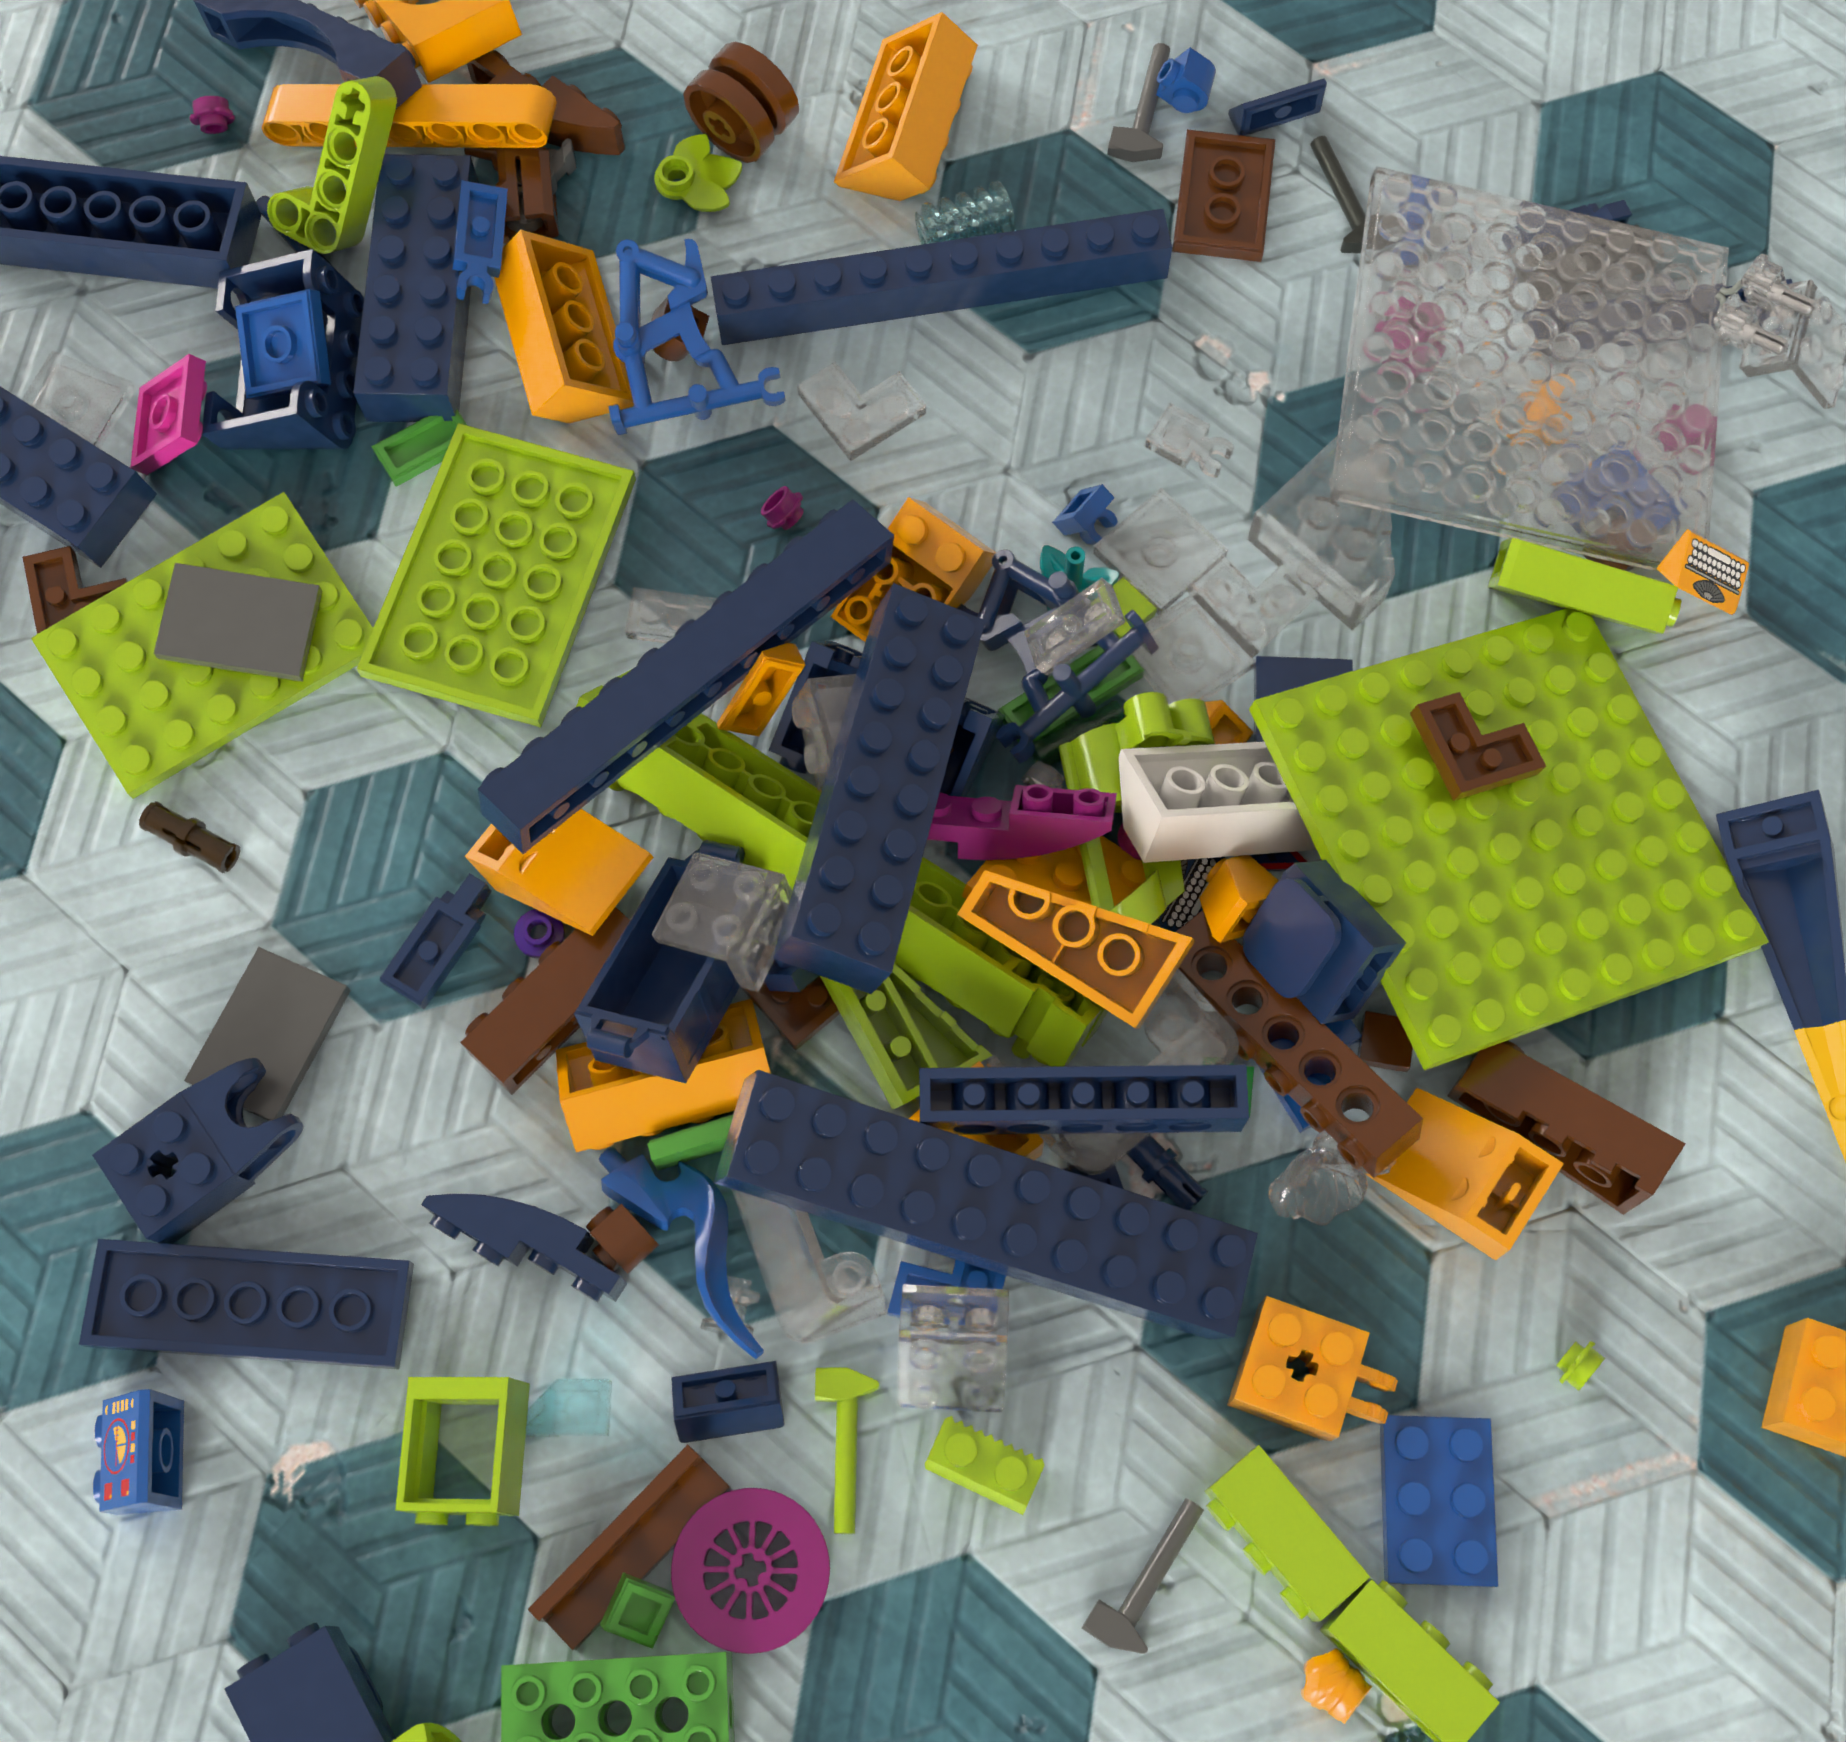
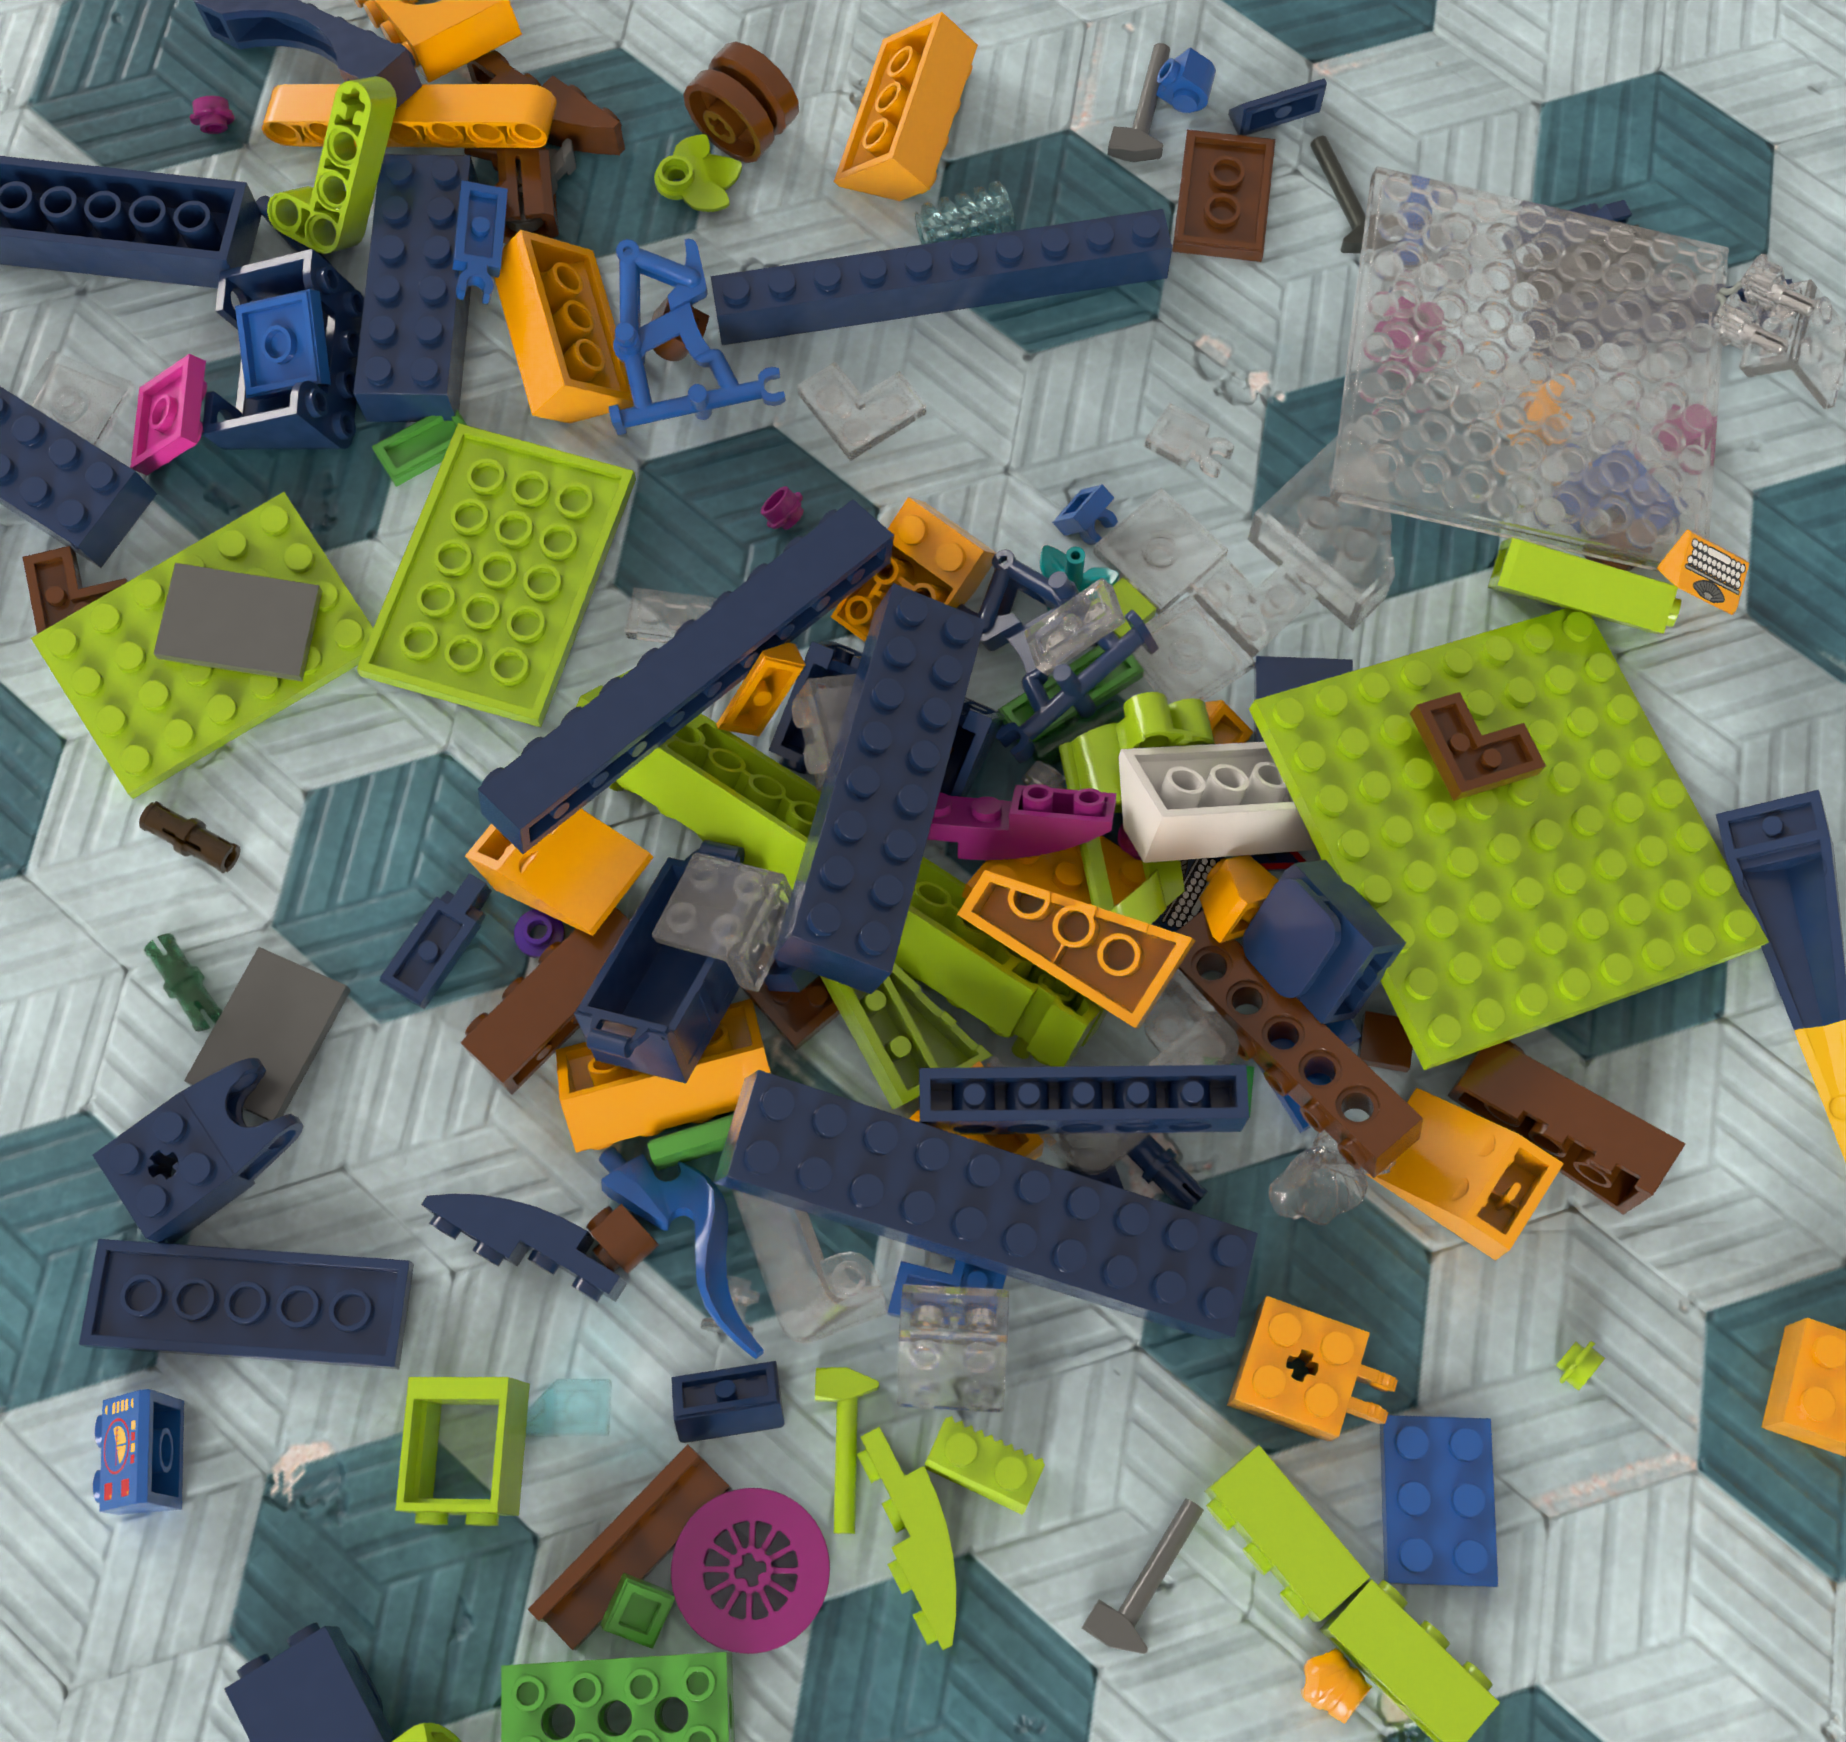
(183, 981): none -> clear green pin
(925, 1557): none -> lime slope

